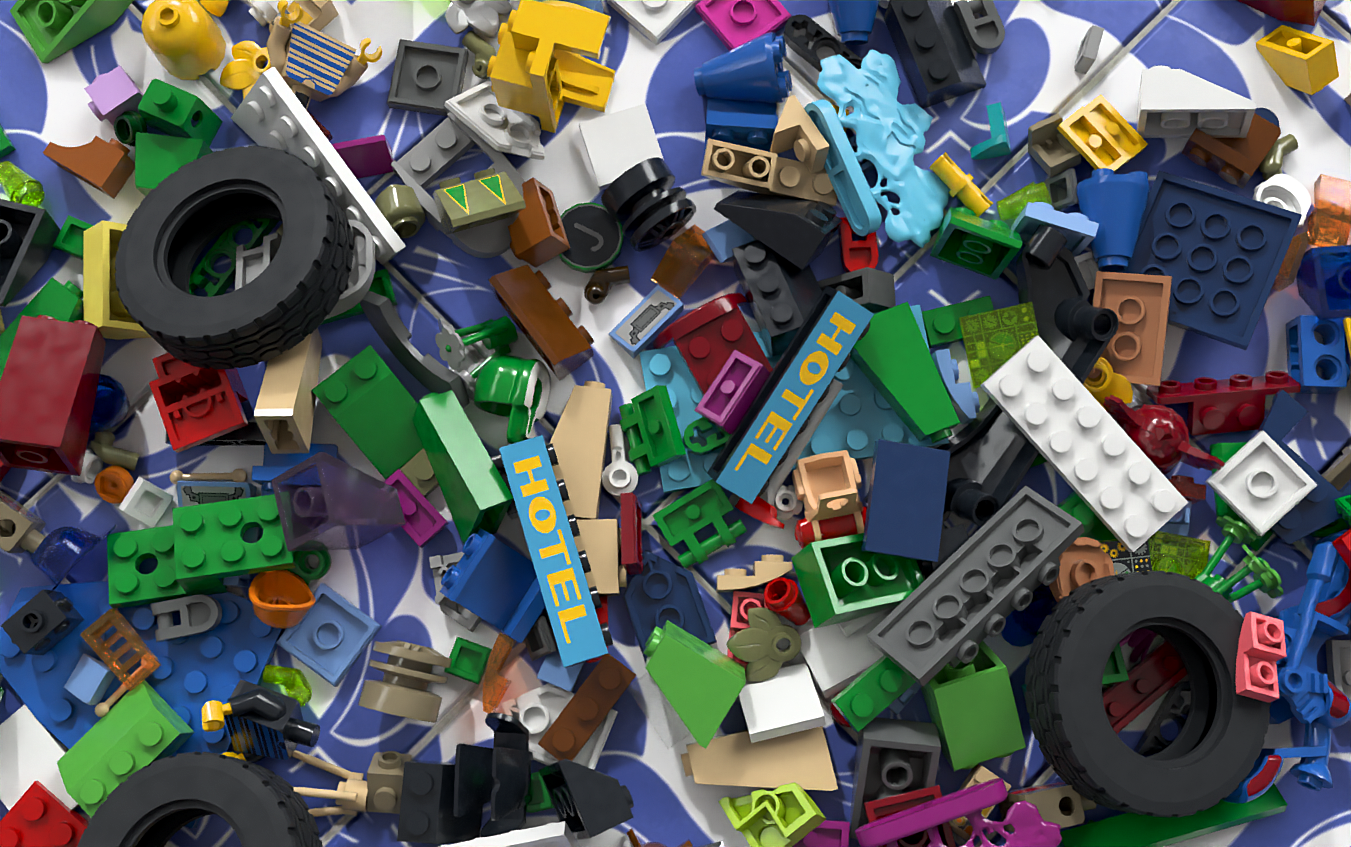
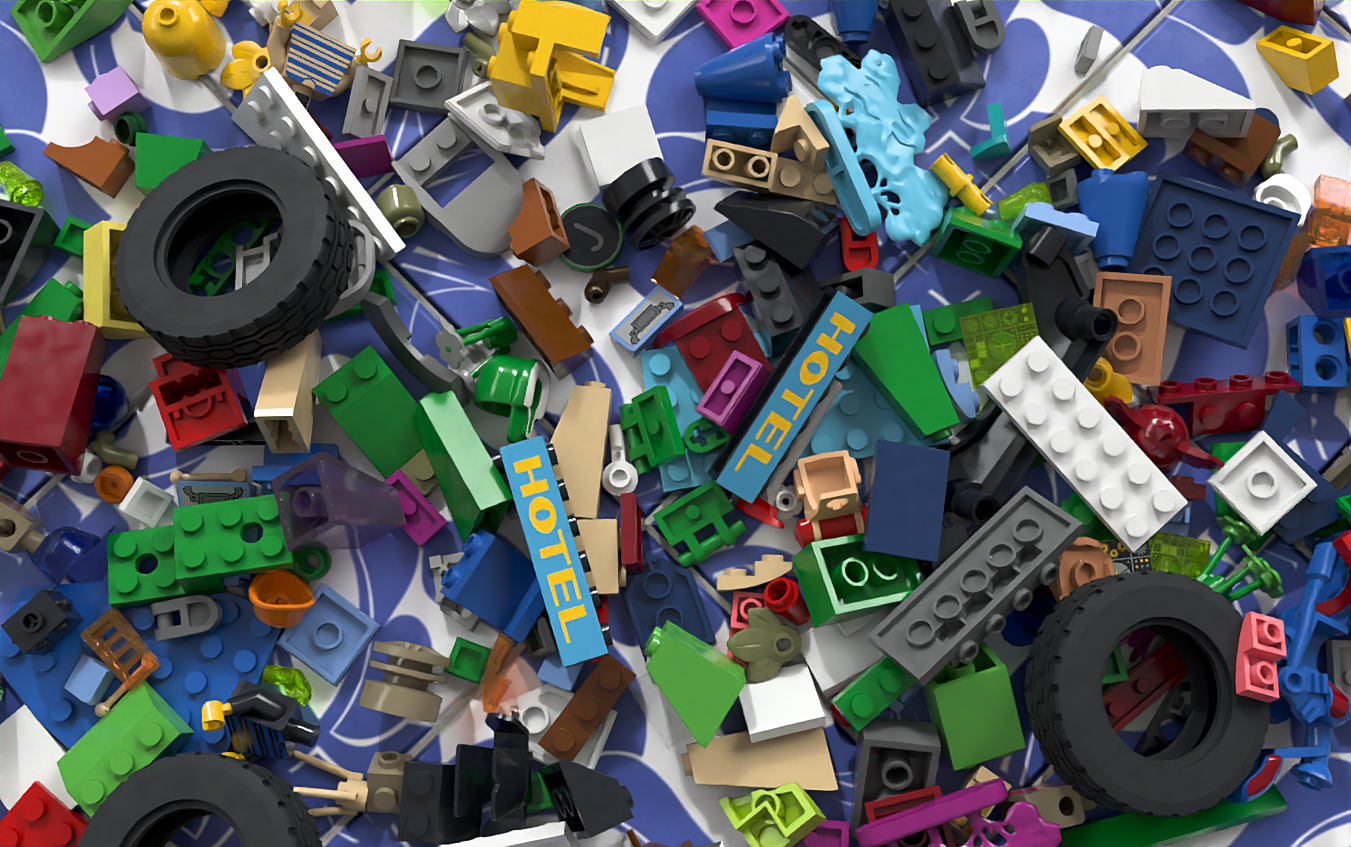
(172, 109): green torso -> none
(367, 103): none -> light grey plate
(478, 201): olive slope -> none

